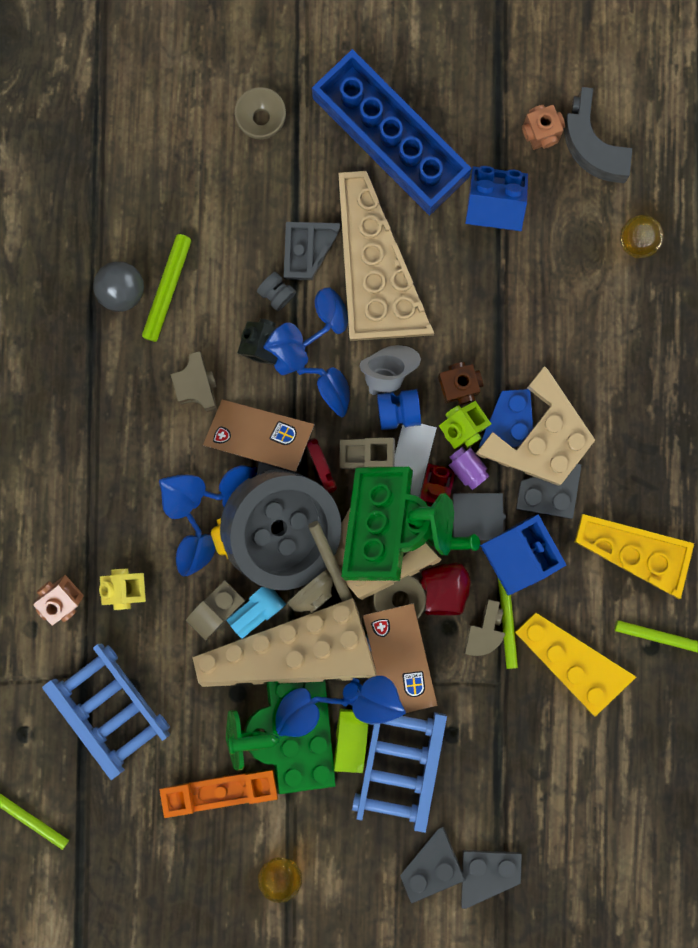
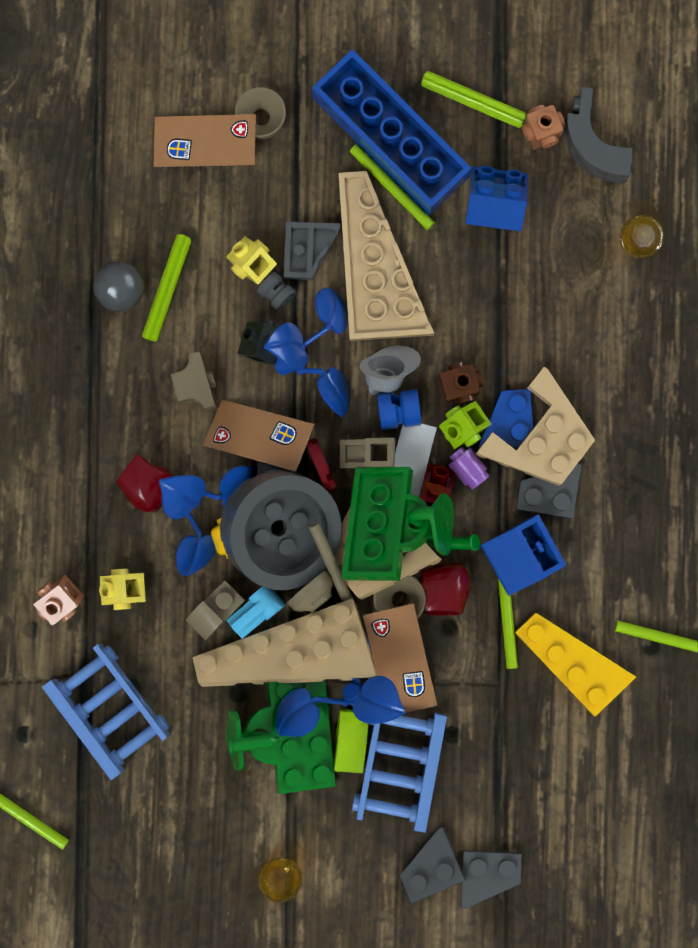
(141, 484): none -> dark red piece
(204, 140): none -> medium nougat sticker
(218, 793): orange slope -> none
(251, 260): none -> light yellow brick
(392, 187): none -> lime bar
(473, 99): none -> lime axle
(478, 515): dark grey piece -> none
(484, 639): dark tan brick -> none
(645, 554): yellow wing -> none

